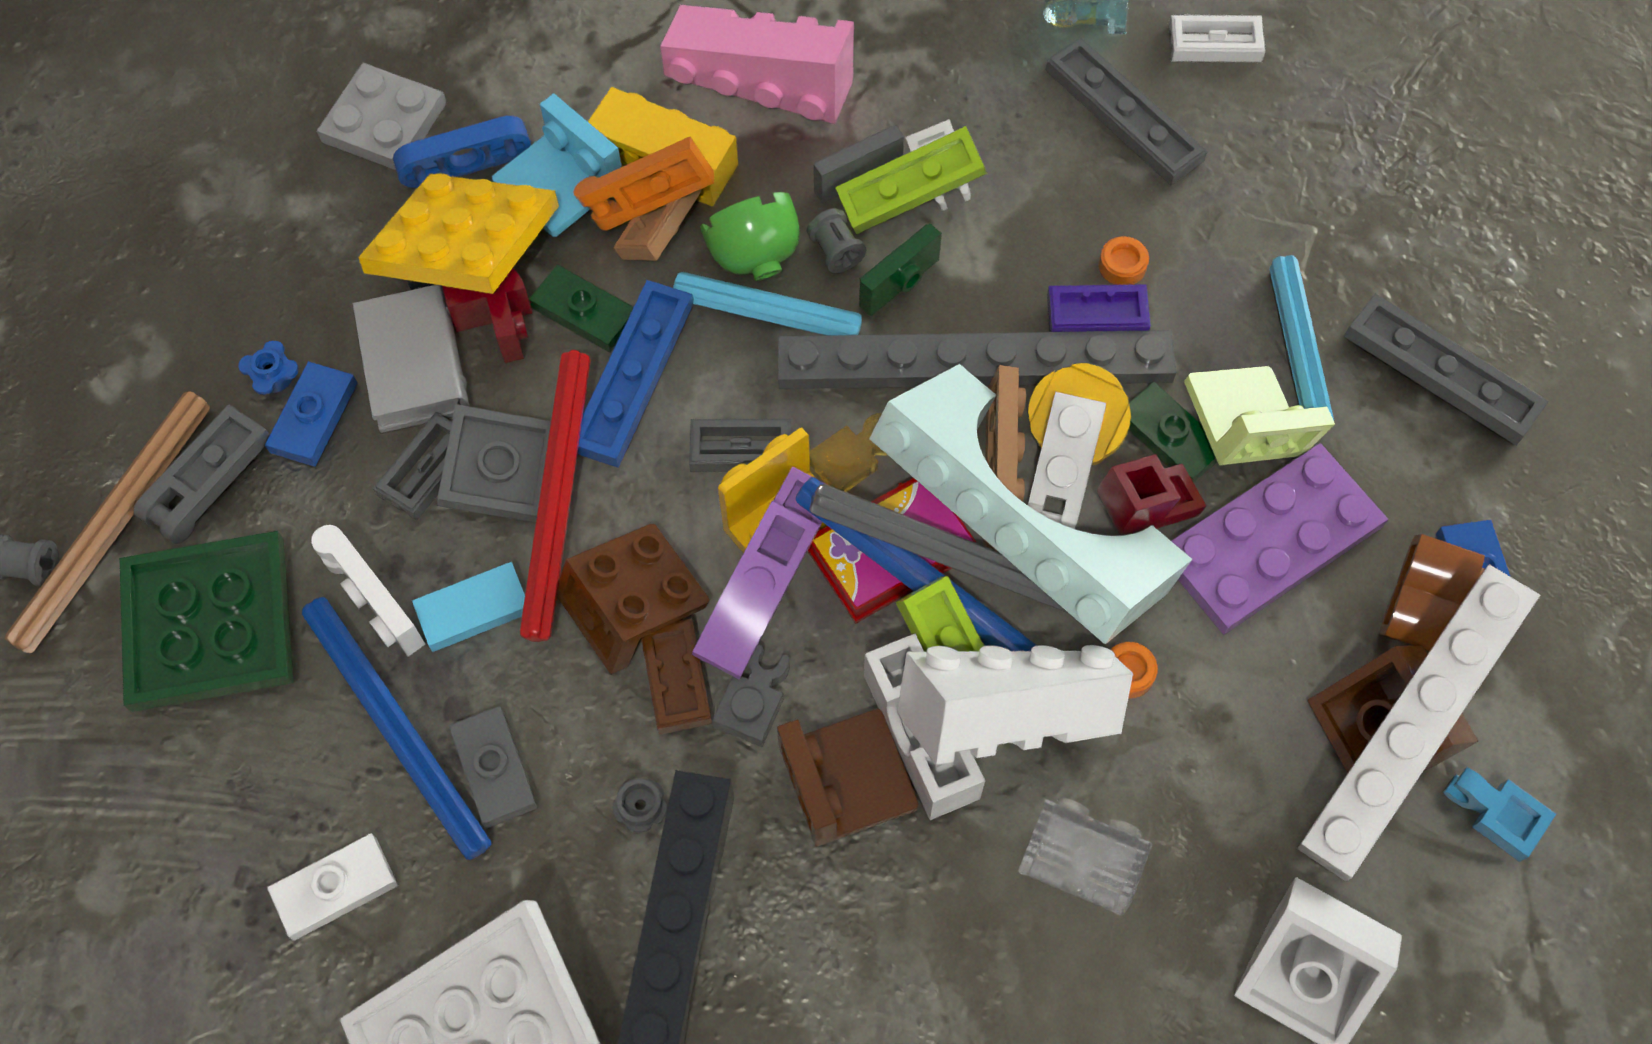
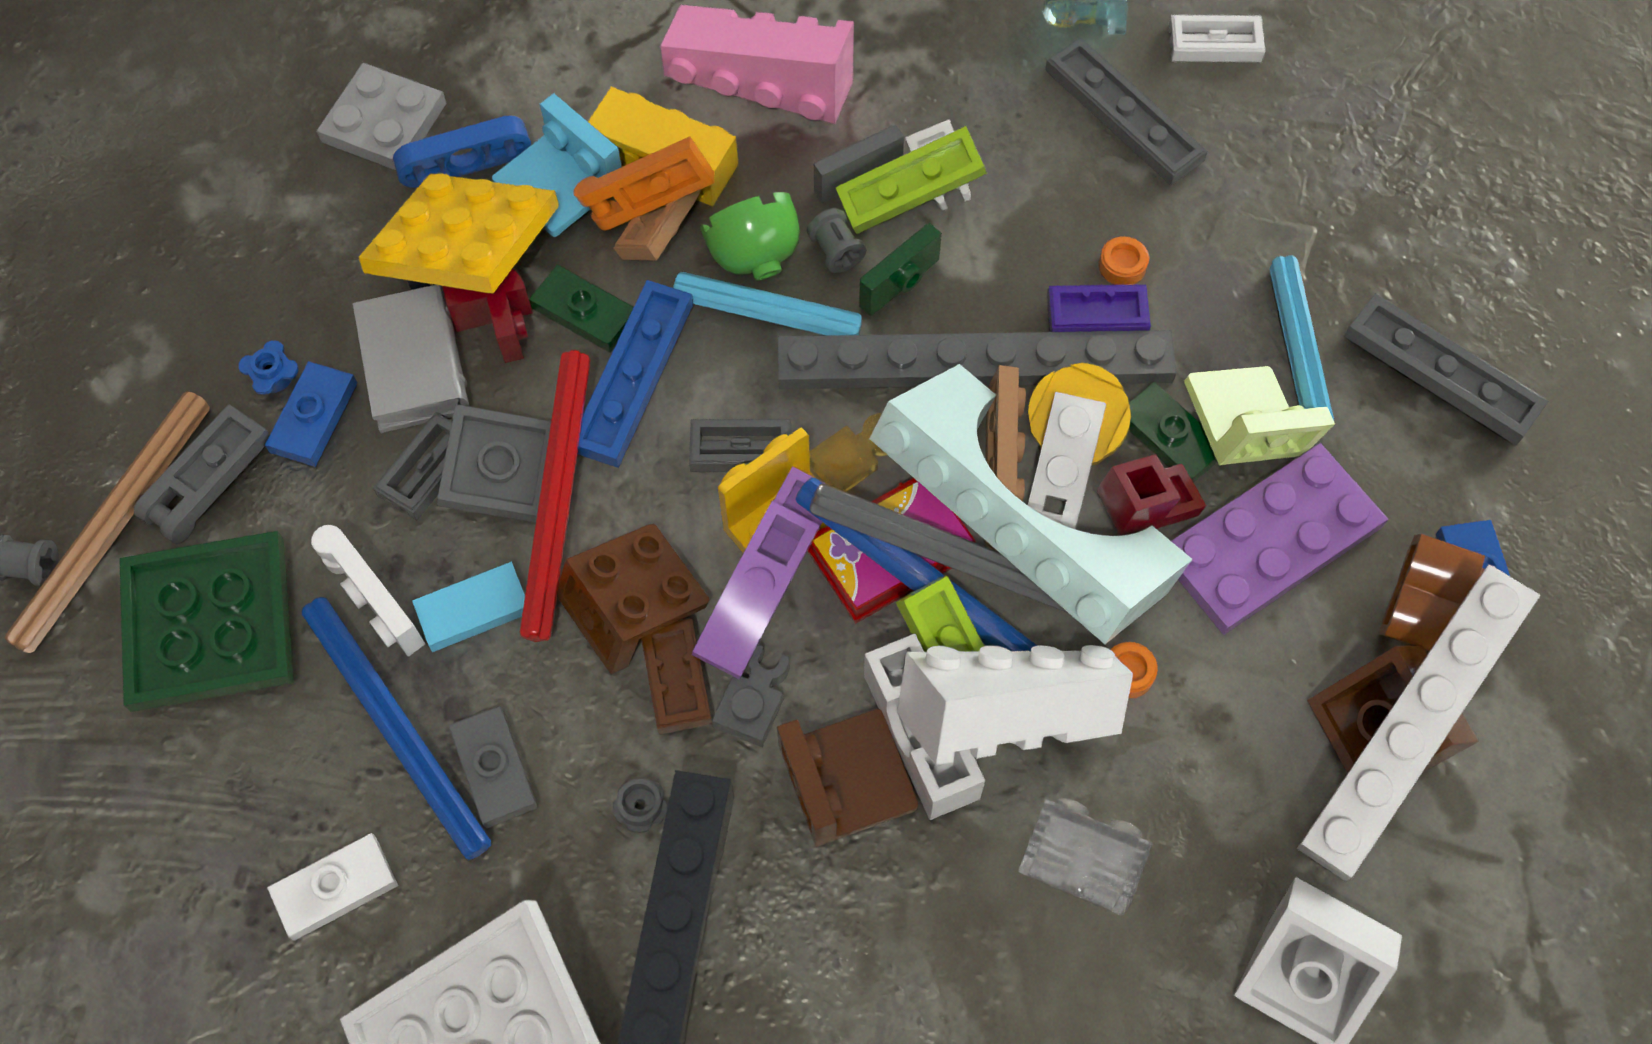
(1506, 815): dark azure plate -> none

